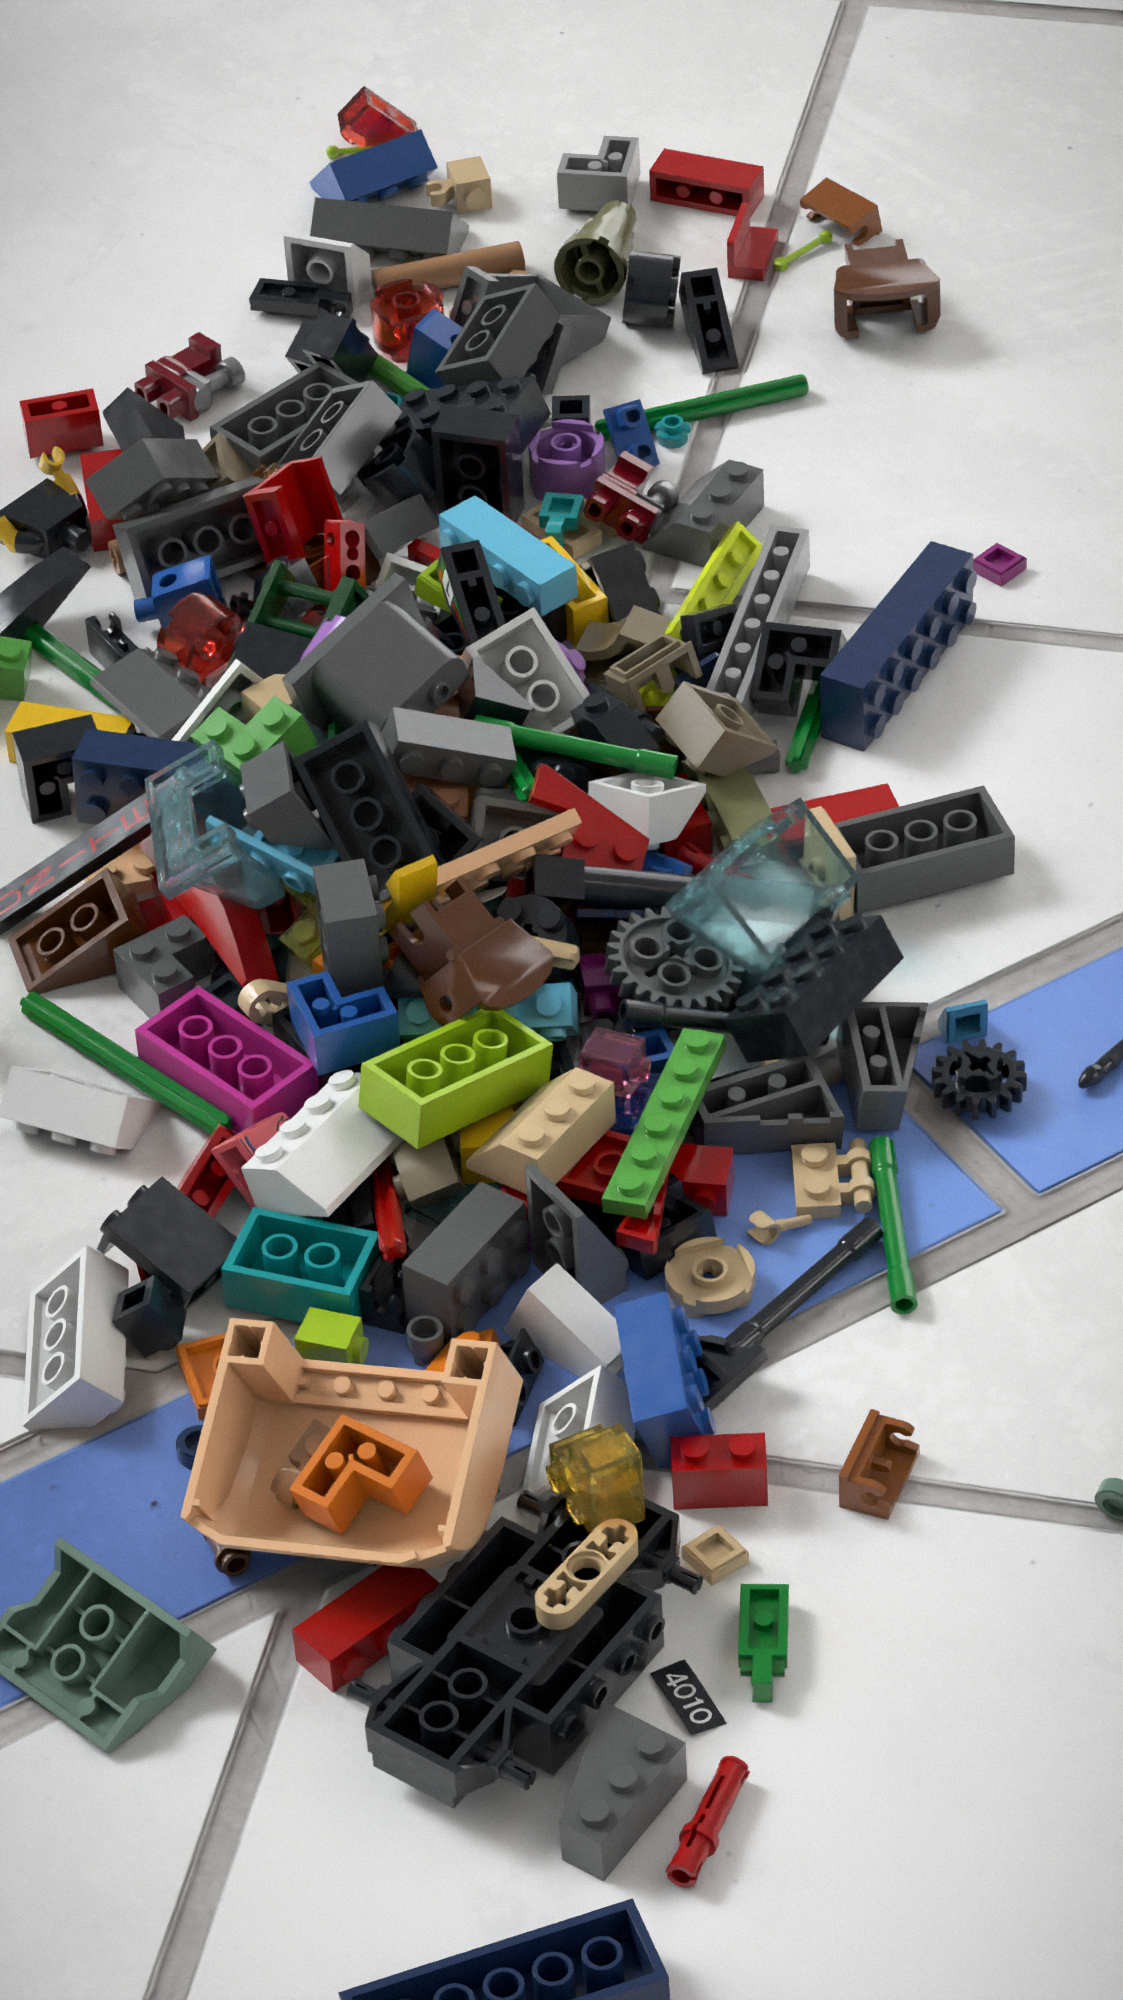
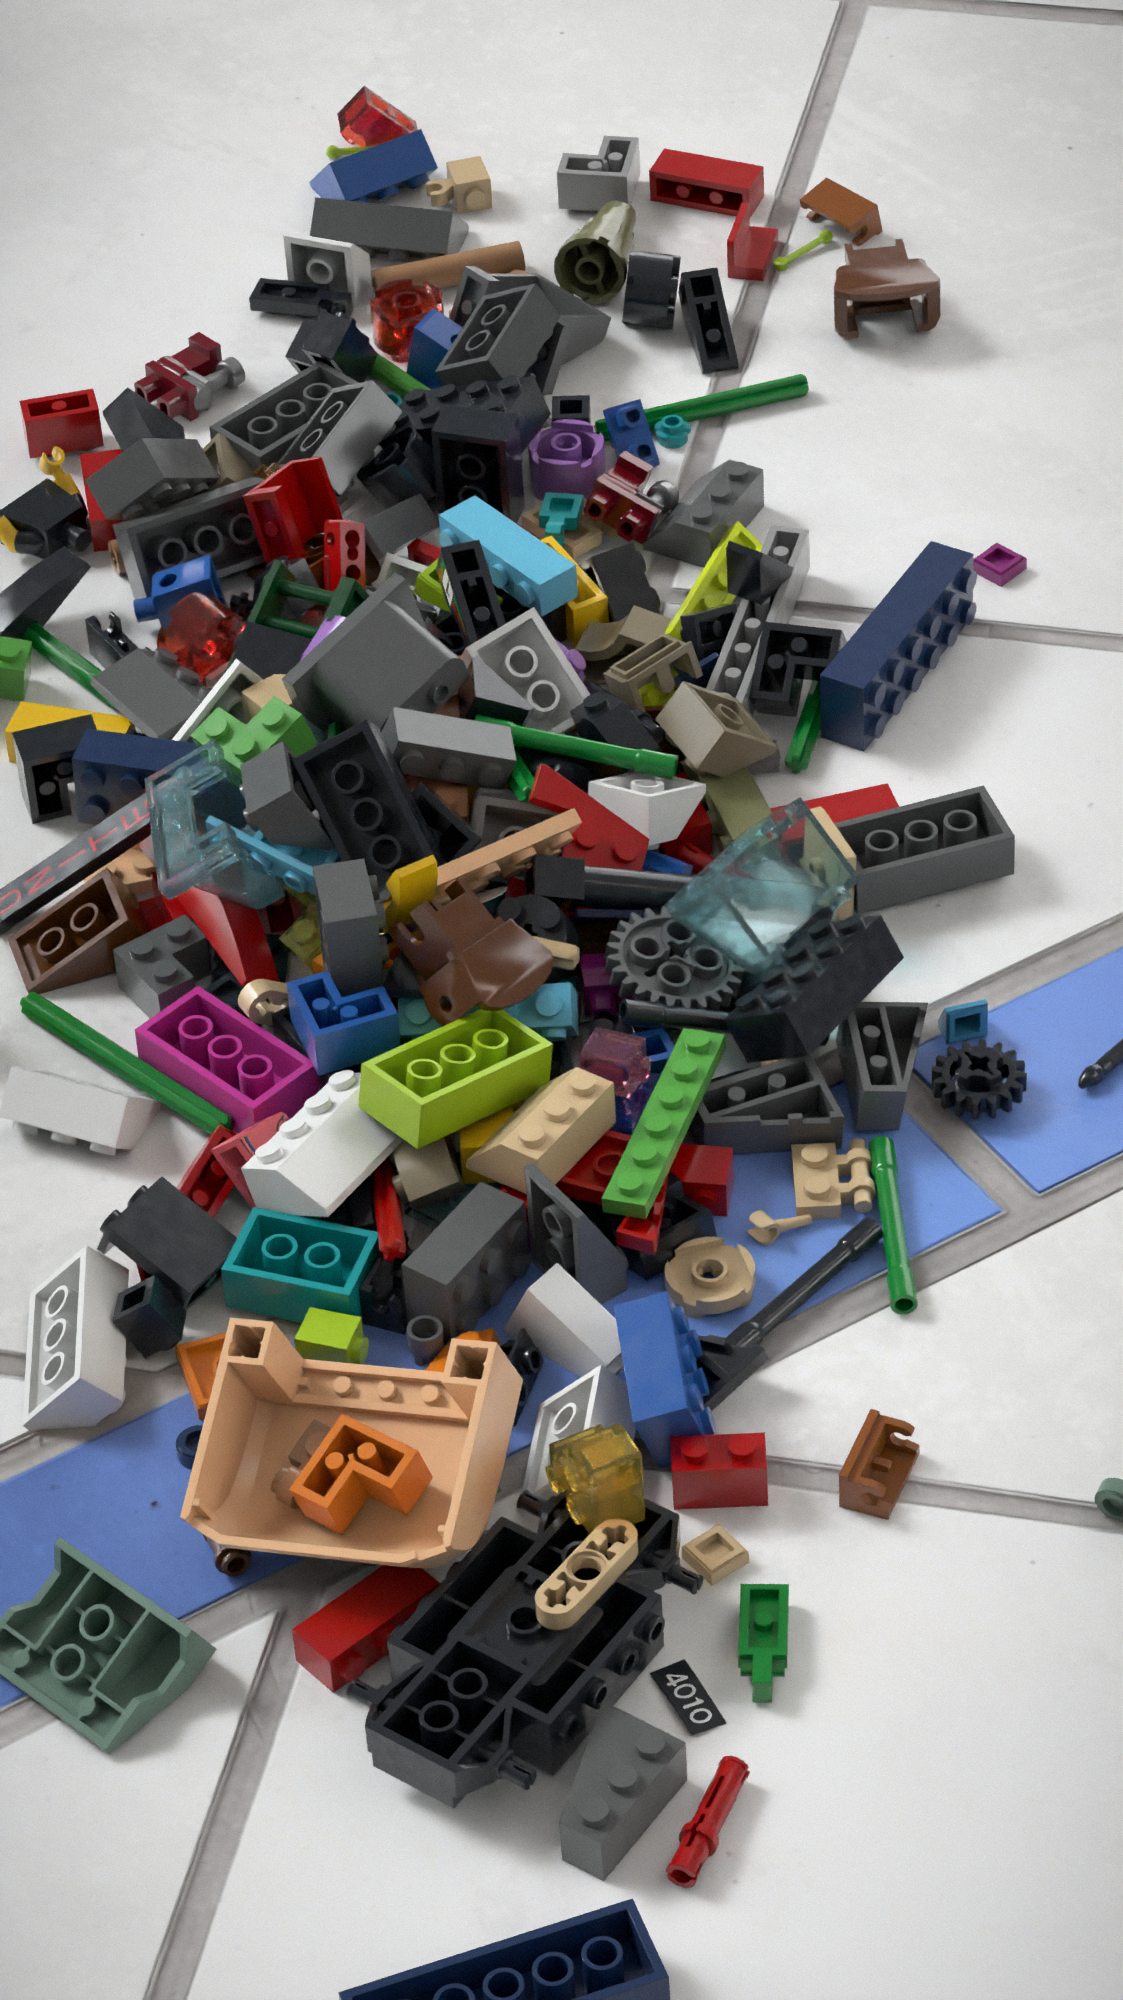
(753, 573): none -> black slope

